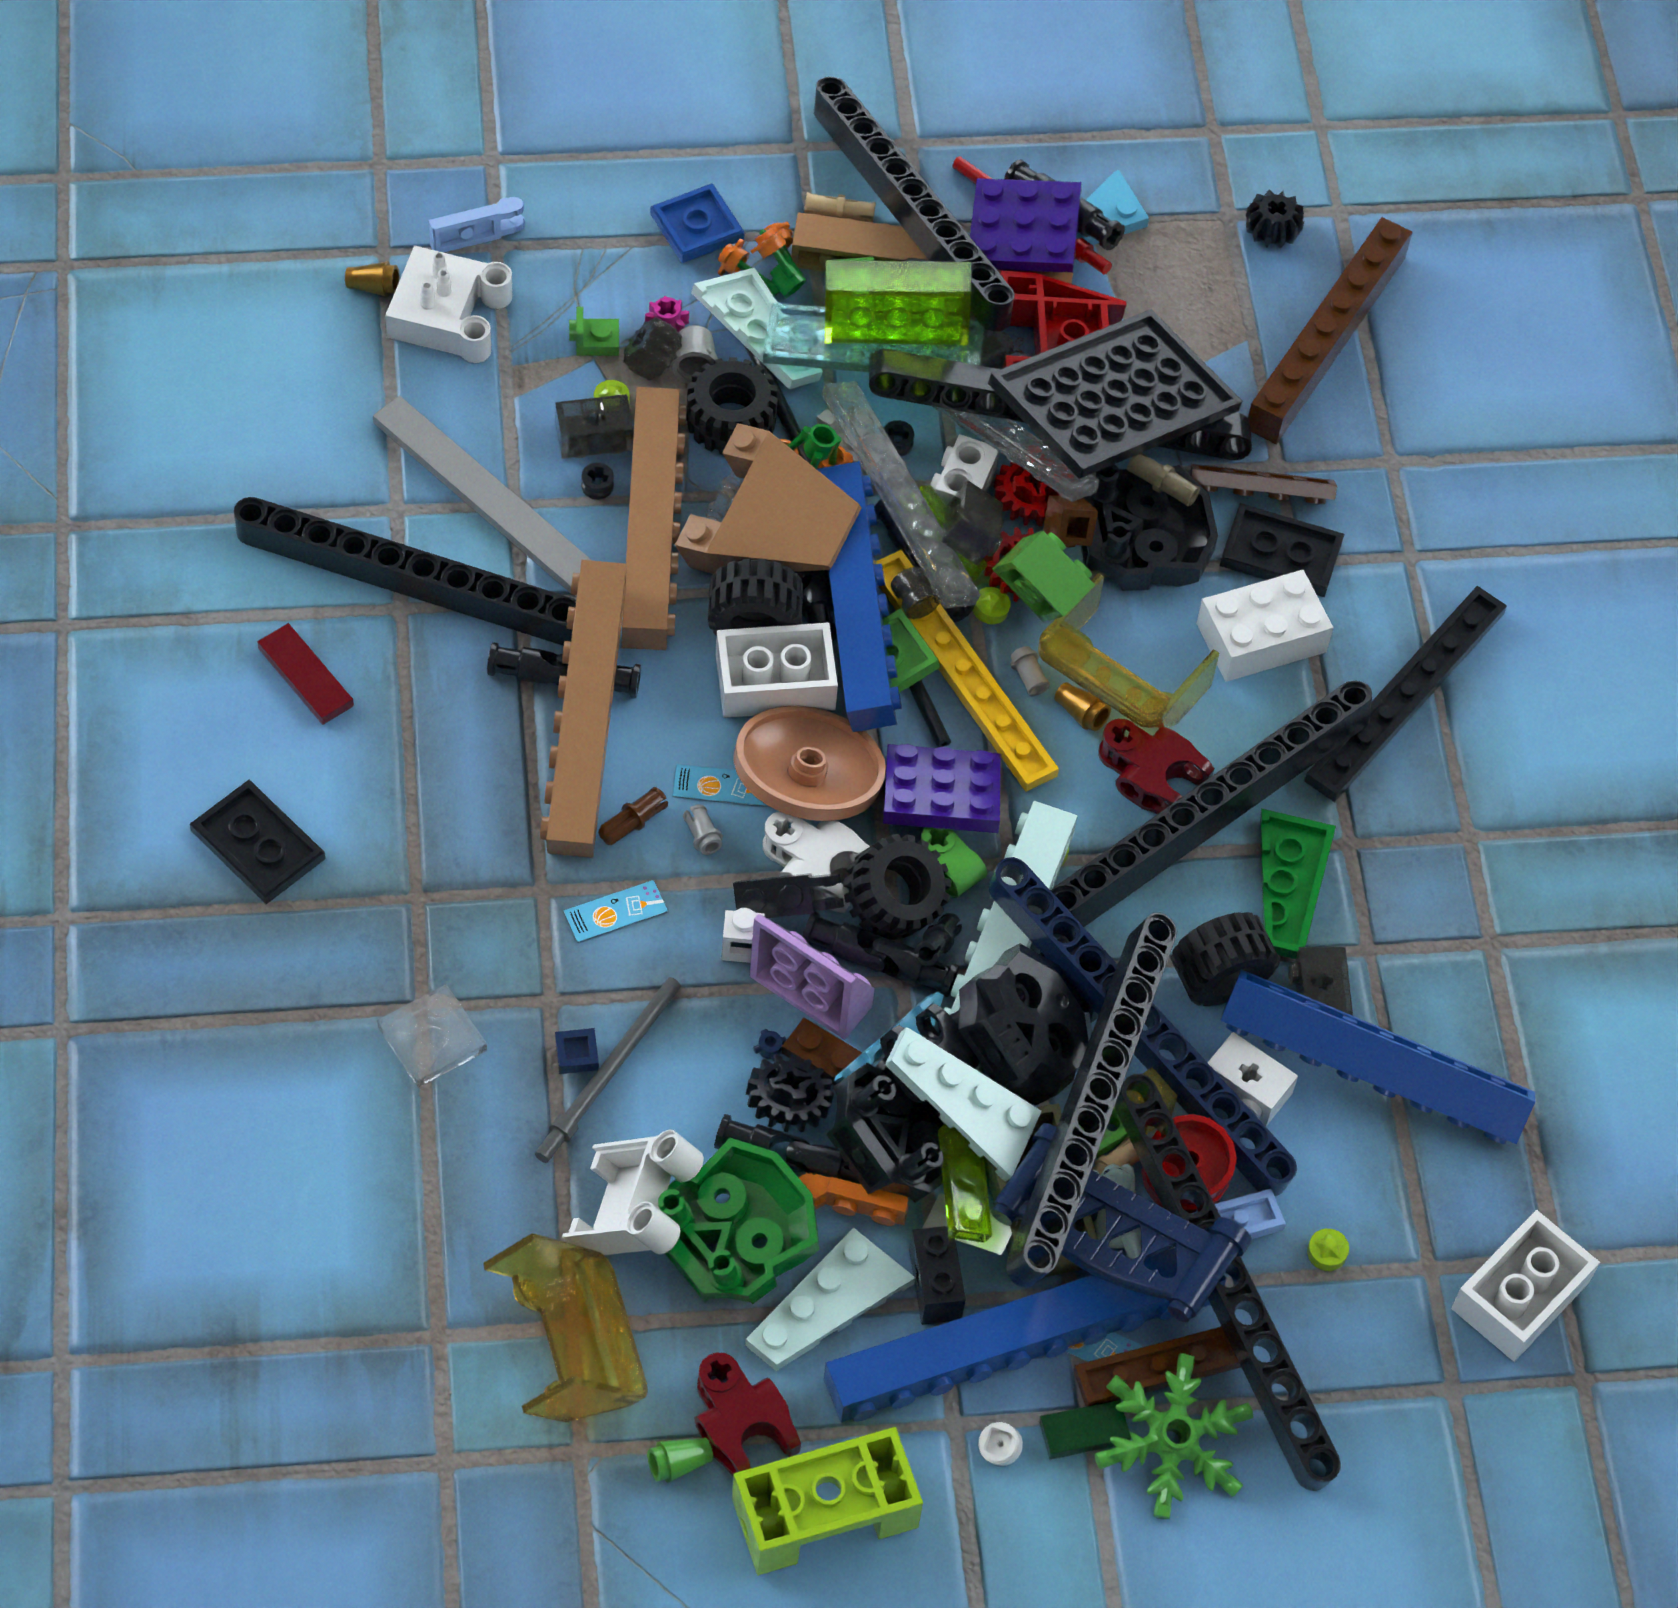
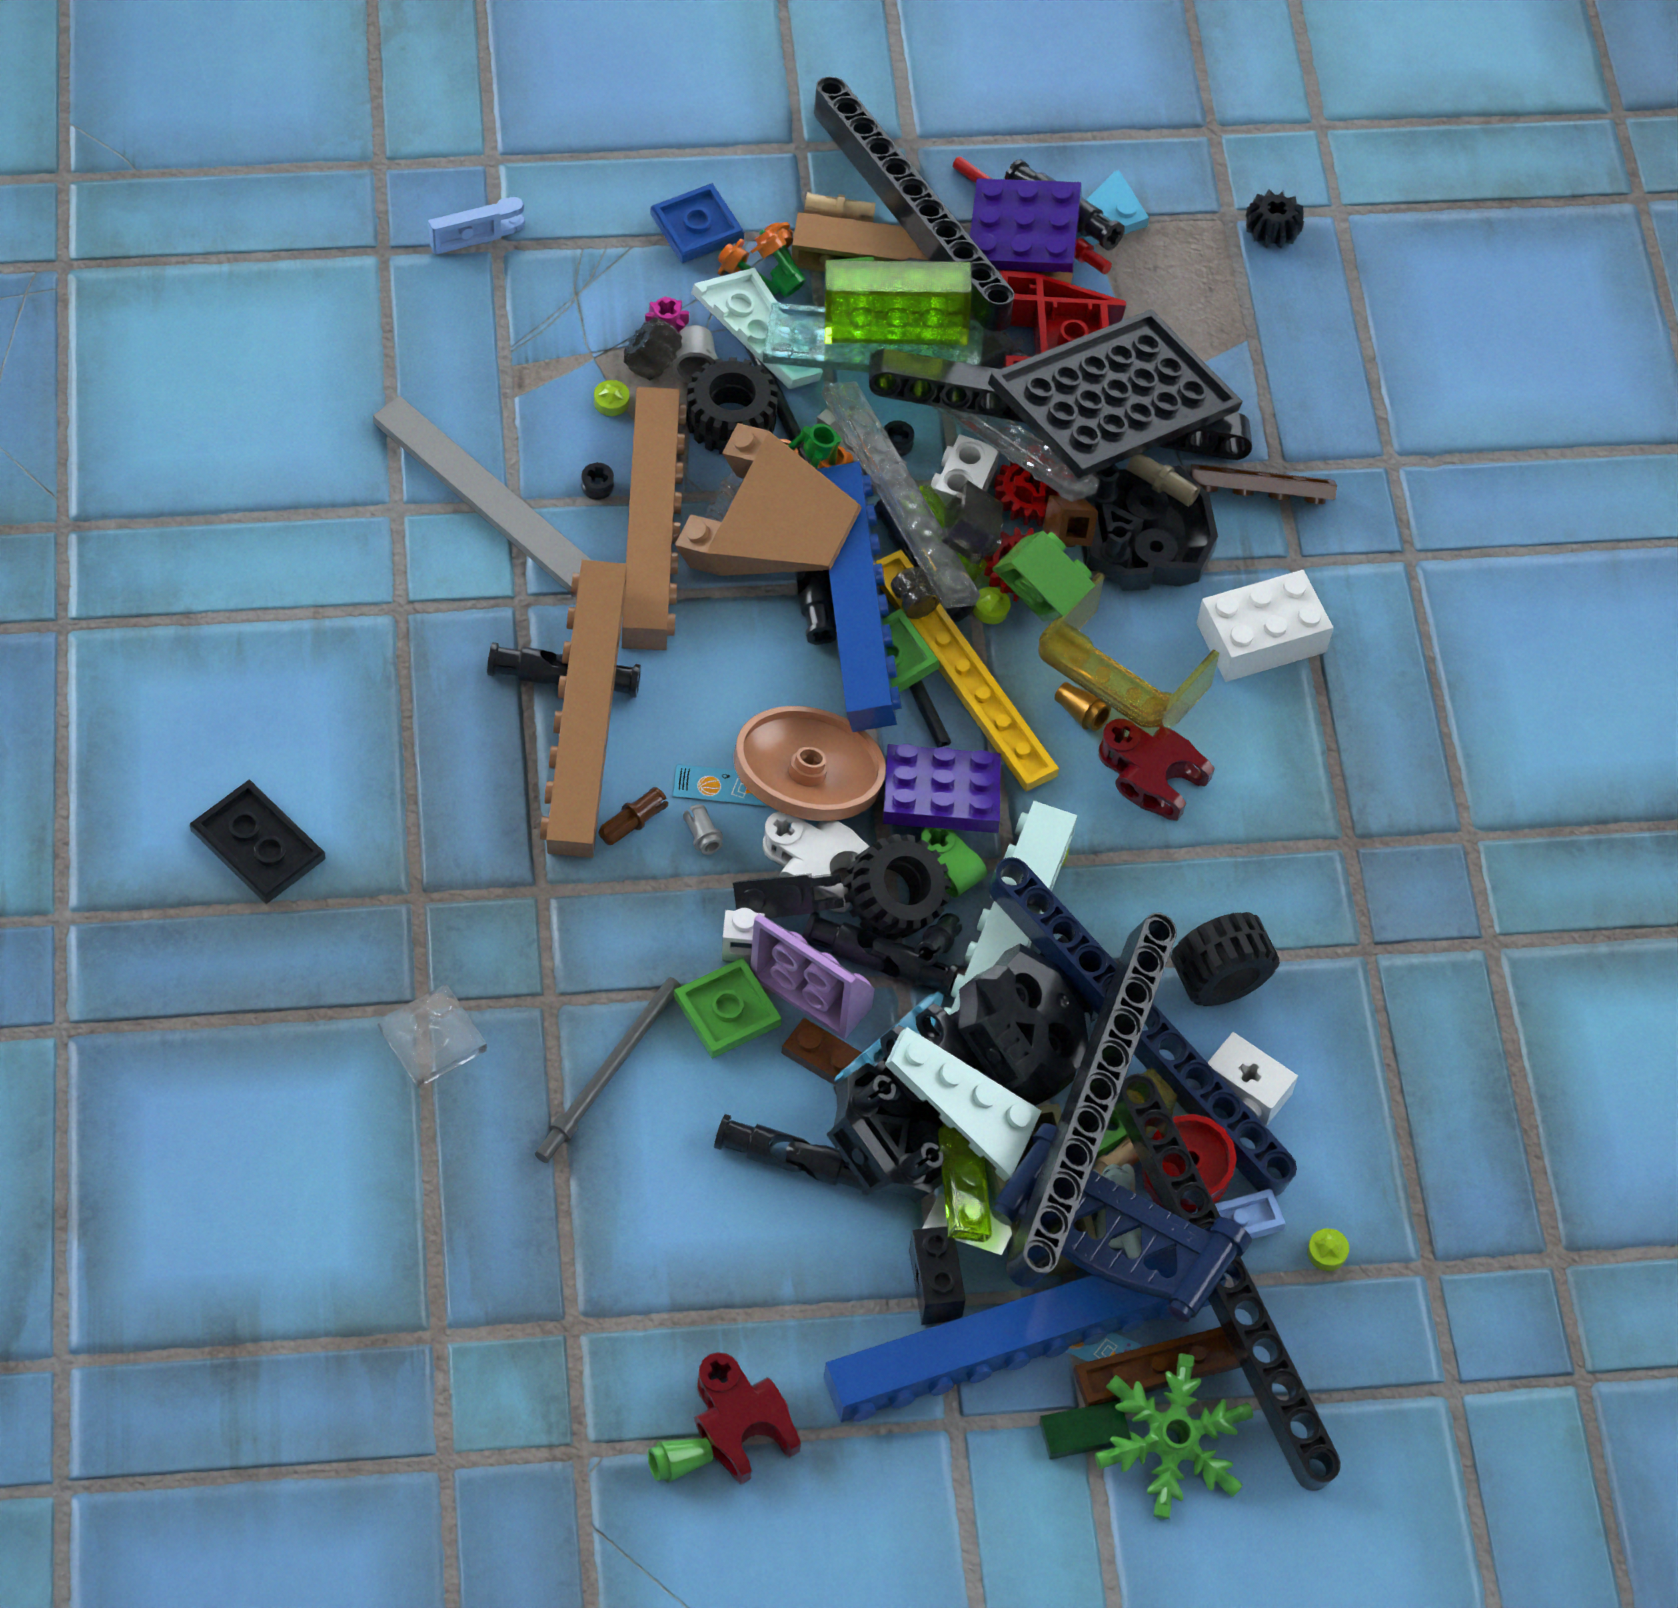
(305, 673): dark red tile -> none
(373, 278): pearl gold cone -> none
(405, 571): black beam -> none
(437, 300): white piece -> none
(576, 1051): dark blue plate -> none
(583, 1326): clear yellow windscreen -> none
(594, 336): bright green bracket -> none
(594, 426): clear smoke brick -> none
(615, 911): medium azure sticker -> none
(636, 1178): white piece -> none
(727, 1007): none -> bright green plate
(754, 596): black tyre -> none
(763, 1203): green brick -> none
(769, 1044): dark blue piece -> none
(775, 668): white brick -> none
(781, 1504): lime plate -> none
(789, 1093): black gear -> none
(834, 1293): light aqua wing -> none
(851, 1198): orange hinge -> none
(1000, 1444): white tile -> none
(1026, 663): light grey pin -> none
(1216, 802): black beam -> none
(1277, 545): black tile -> none
(1292, 874): green wing -> none
(1322, 976): clear smoke brick -> none
(1328, 330): reddish brown brick -> none
(1378, 1057): blue brick -> none
(1408, 692): black plate -> none
(1525, 1285): white brick -> none

